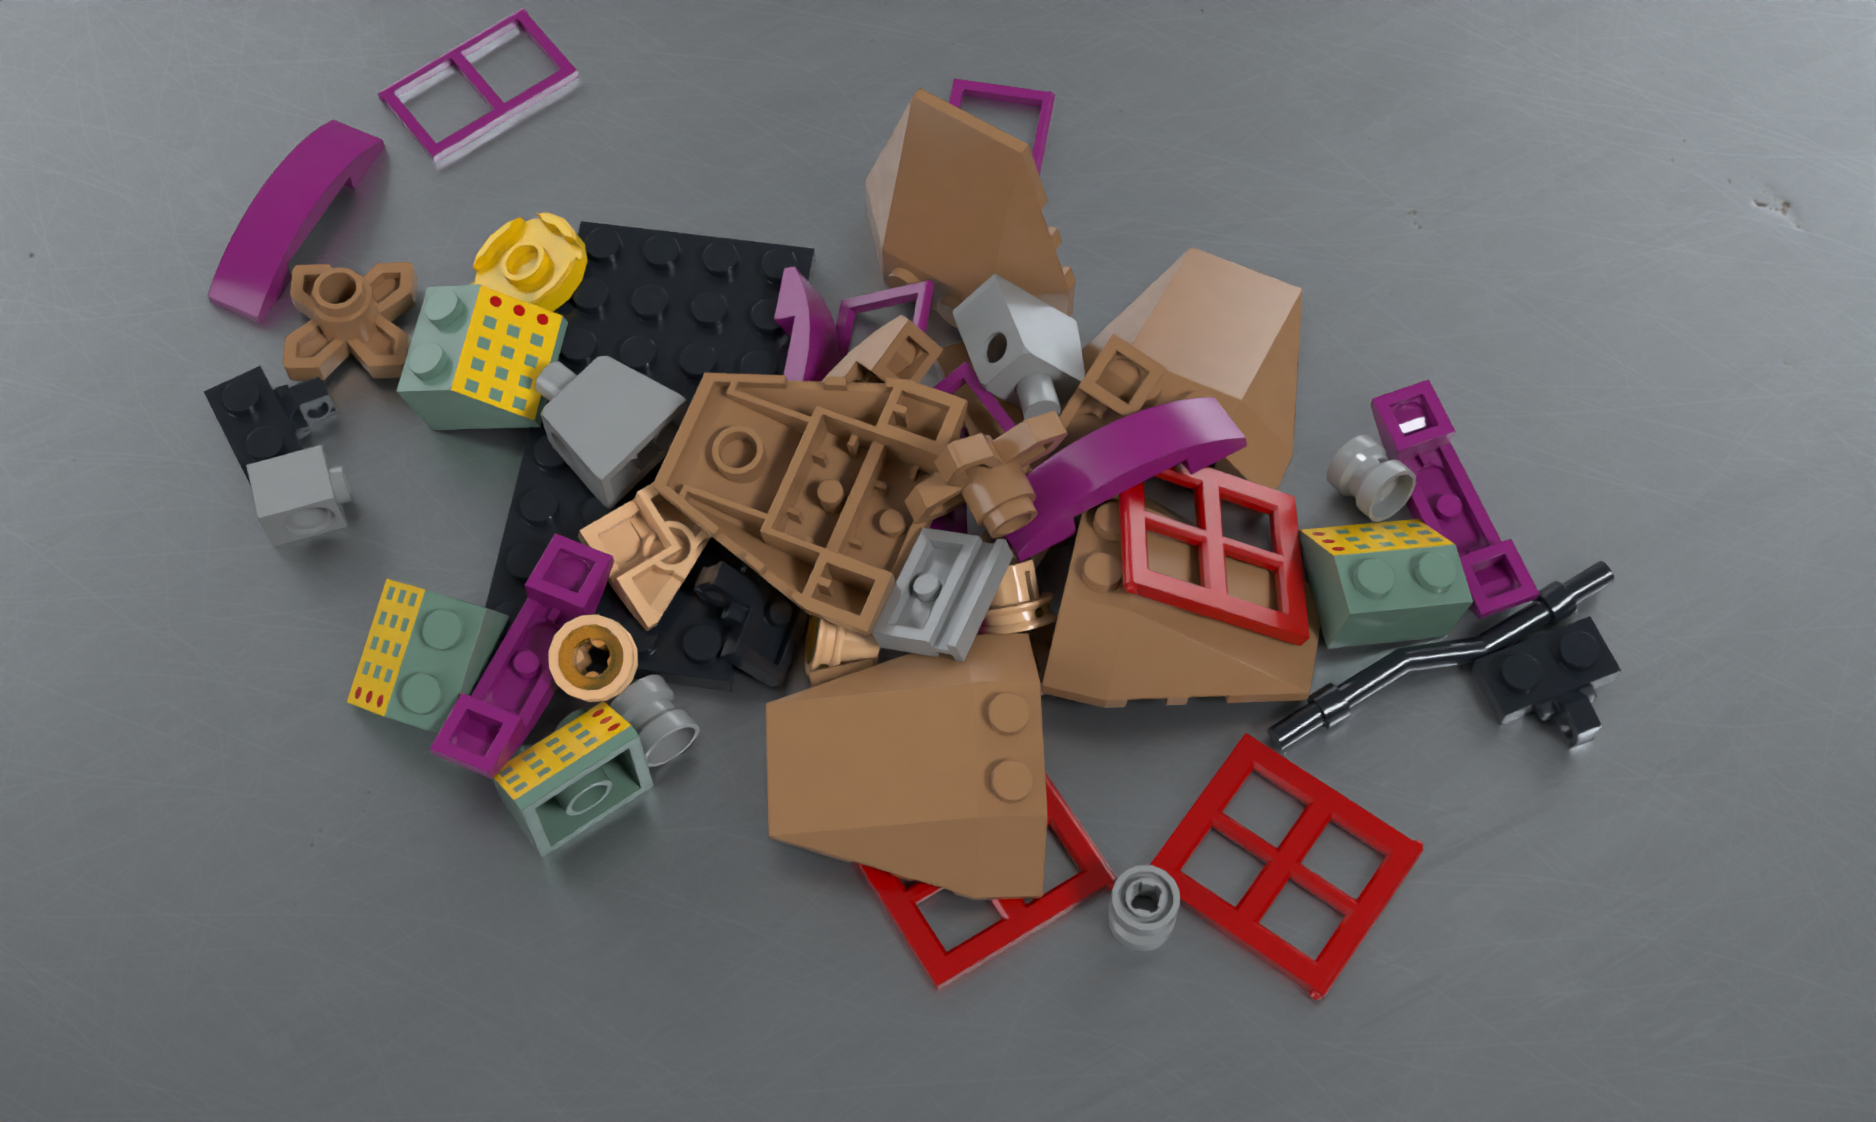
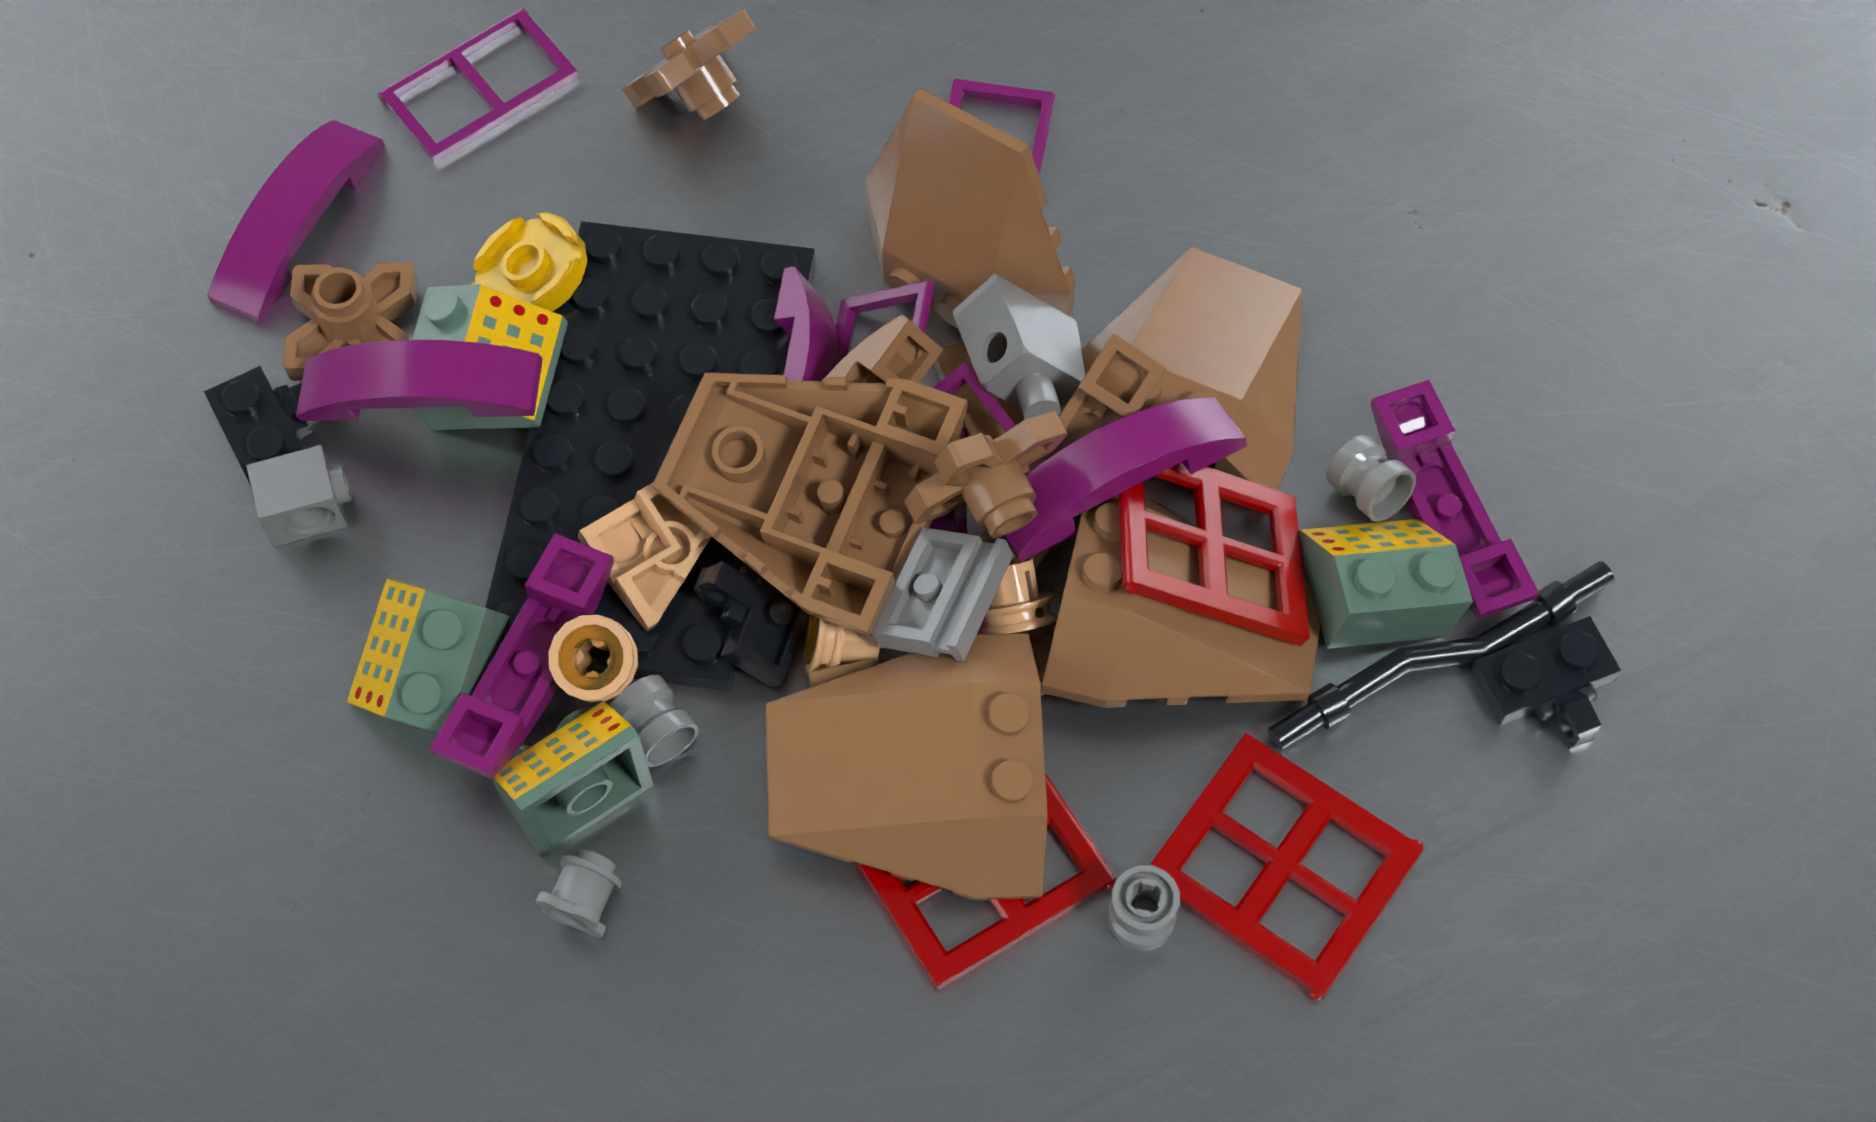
(419, 375): none -> magenta slope
(581, 892): none -> light grey brick
(609, 423): light grey torso -> none
(695, 68): none -> medium nougat plant

